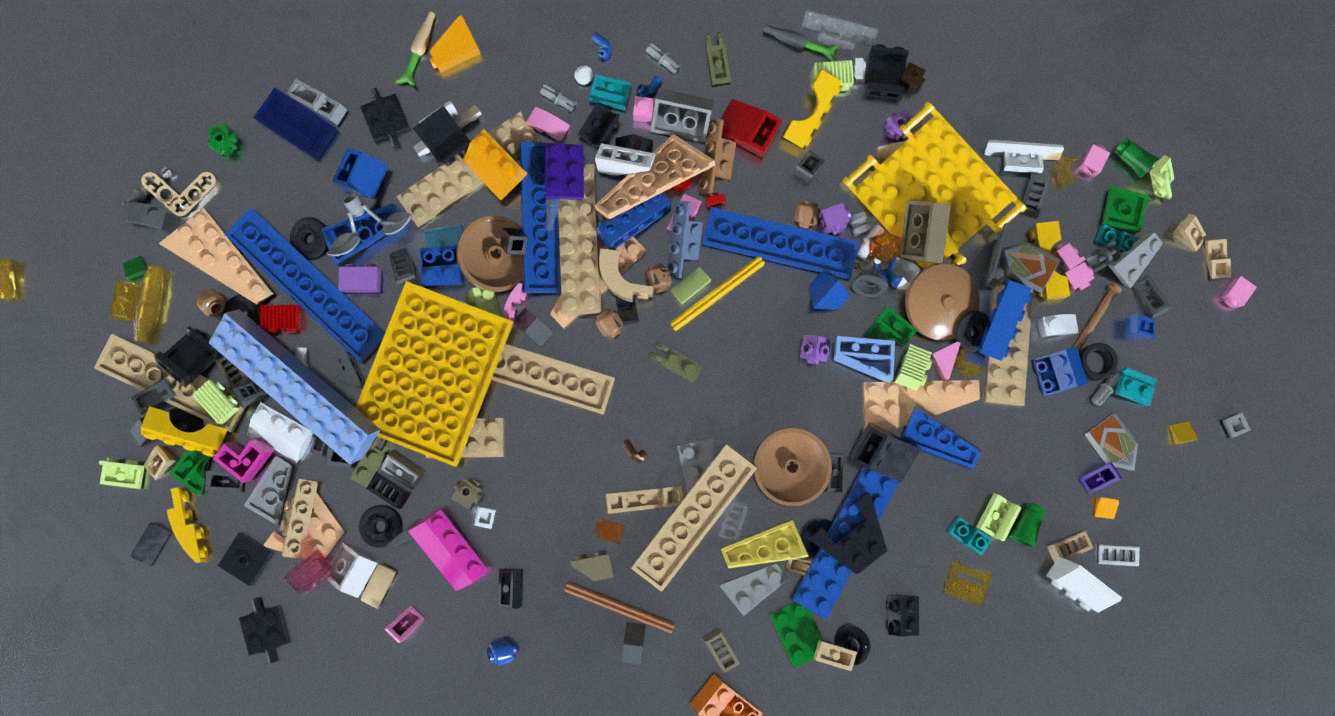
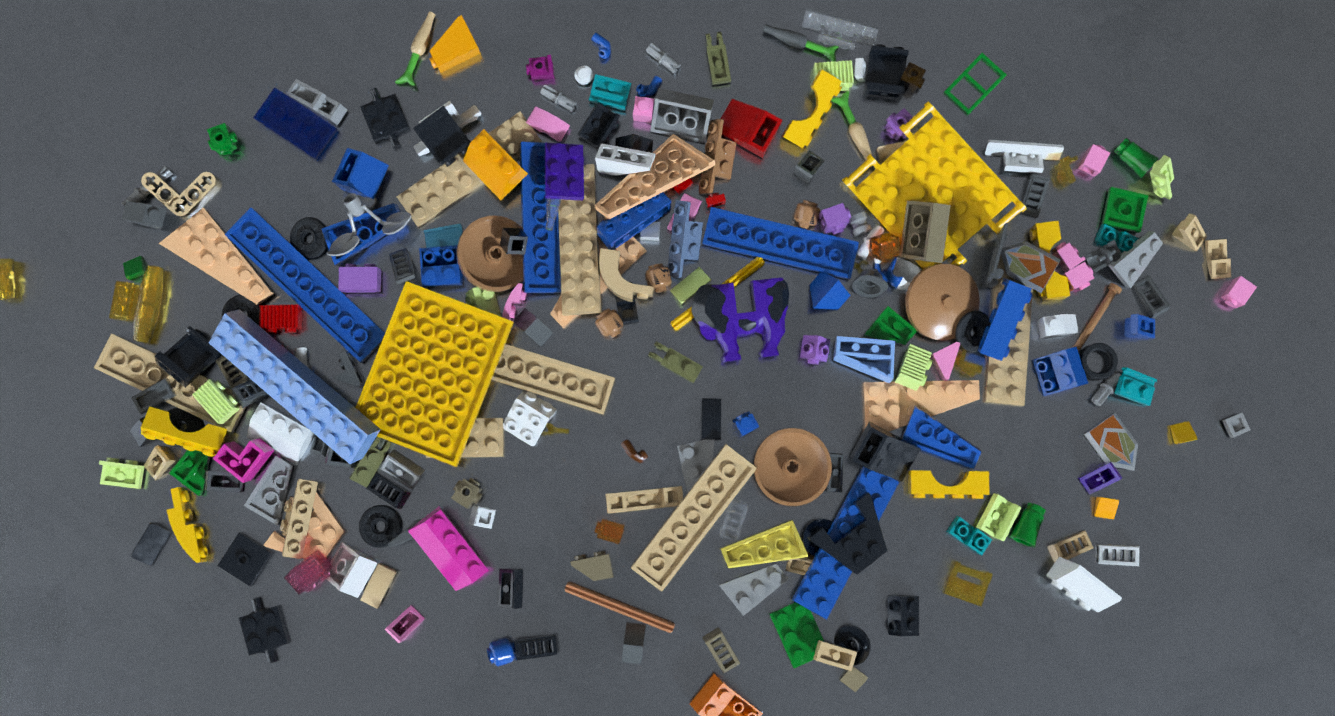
(211, 302): medium nougat head -> none
(528, 417): none -> white bracket
(536, 654): none -> black slope
(543, 73): none -> magenta brick
(551, 429): none -> clear yellow hand
(651, 232): none -> white slope
(711, 419): none -> black slope
(718, 317): none -> dark purple animal
(745, 423): none -> blue brick
(853, 679): none -> dark tan slope
(855, 129): none -> piece
(965, 74): none -> green window
(973, 483): none -> yellow arch

